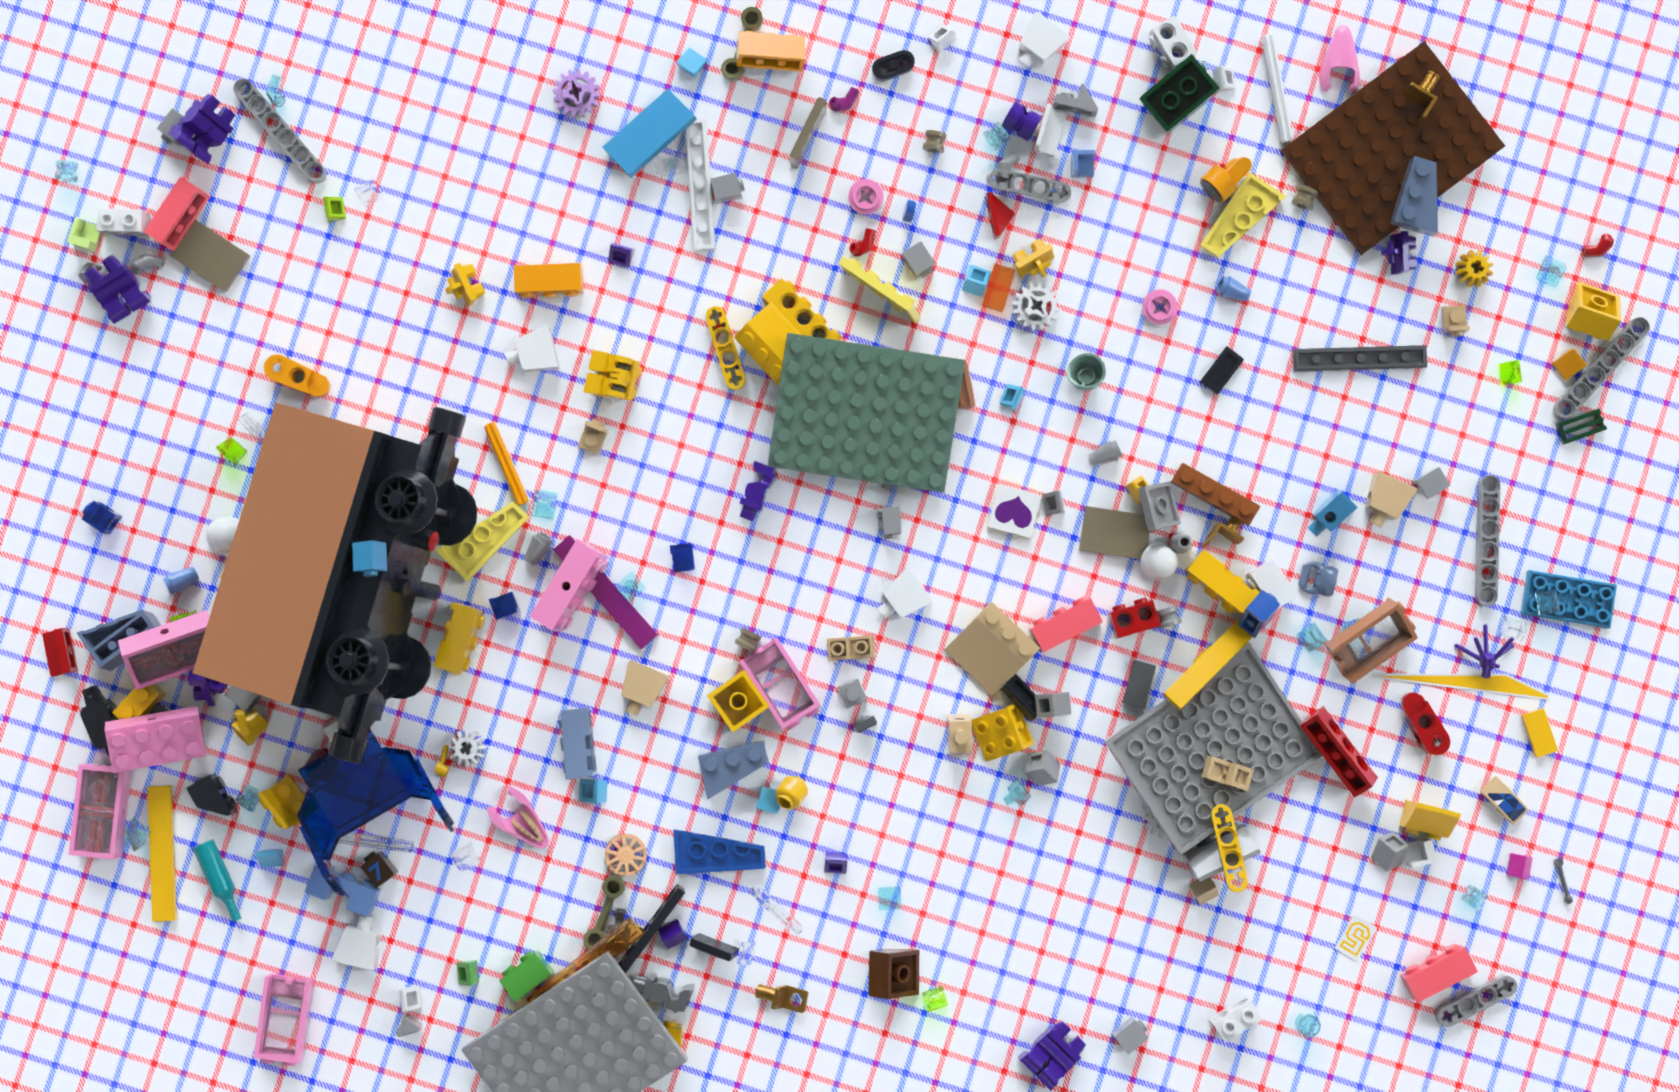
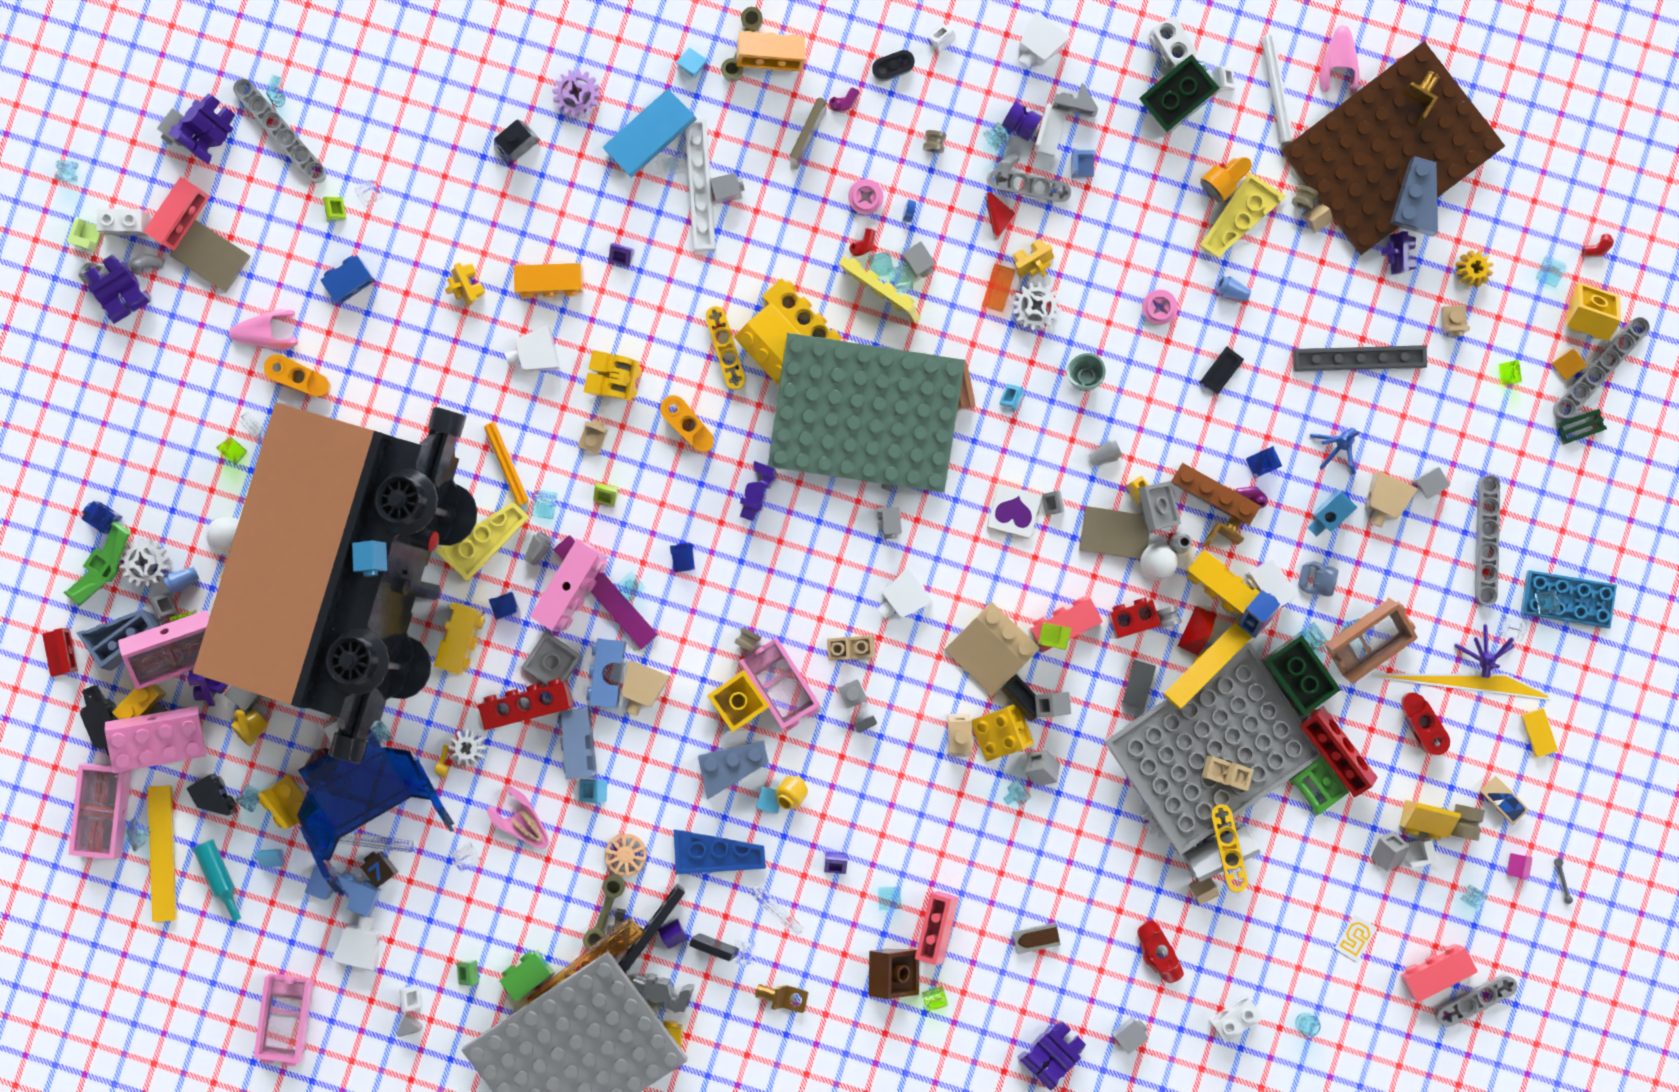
(101, 565): none -> bright green plate
(146, 571): none -> white gear
(163, 606): none -> light grey slope
(258, 331): none -> bright pink animal
(347, 279): none -> blue brick
(381, 732): none -> clear light blue wheel
(493, 717): none -> red brick
(515, 141): none -> black torso
(551, 659): none -> light grey tile
(602, 692): none -> medium blue arch
(605, 494): none -> lime slope
(700, 437): none -> light orange piece
(880, 263): none -> clear light blue tile
(900, 278): none -> clear light blue slope
(937, 928): none -> coral brick
(976, 280): medium azure slope -> none
(1036, 938): none -> tile
(1054, 636): none -> lime panel
(1151, 937): none -> red piece
(1197, 630): none -> red slope
(1254, 495): none -> magenta arm
(1263, 462): none -> clear blue panel
(1300, 675): none -> dark green brick
(1318, 217): none -> tan slope
(1324, 780): none -> bright green plate
(1343, 442): none -> blue plant
(1468, 823): none -> dark tan wheel

